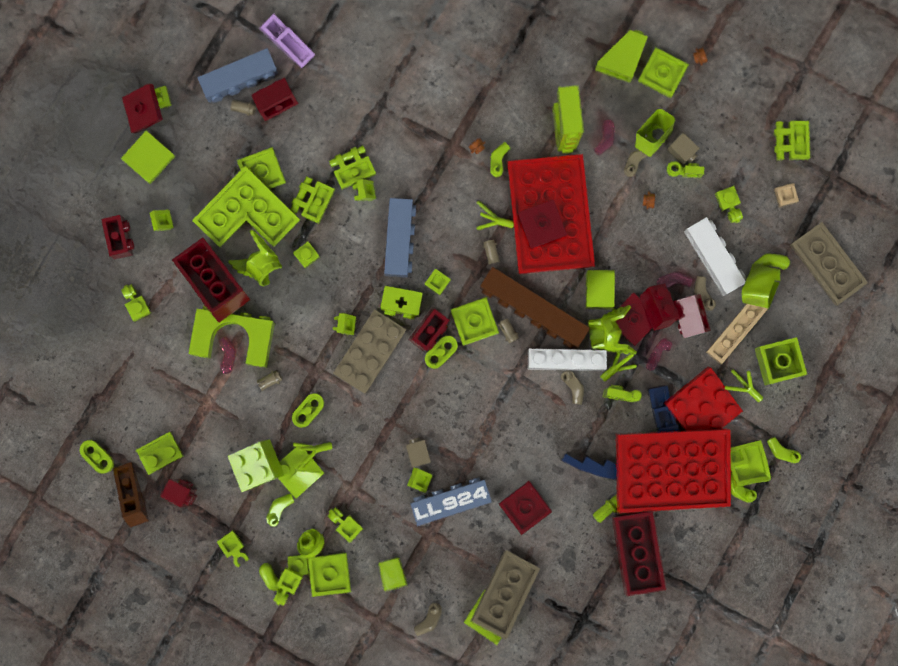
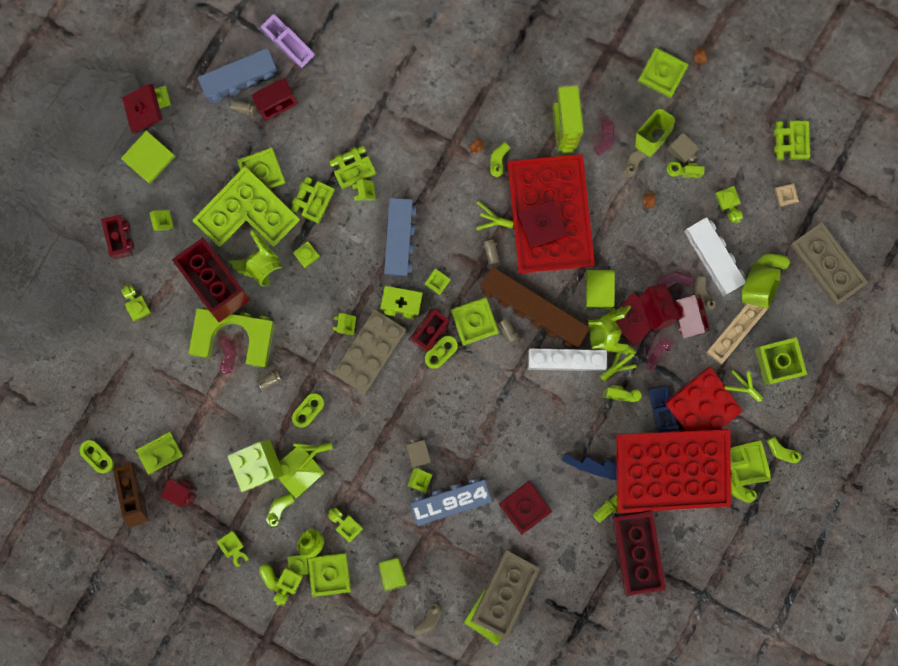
(575, 385): dark tan arm -> none
(623, 56): lime slope -> none

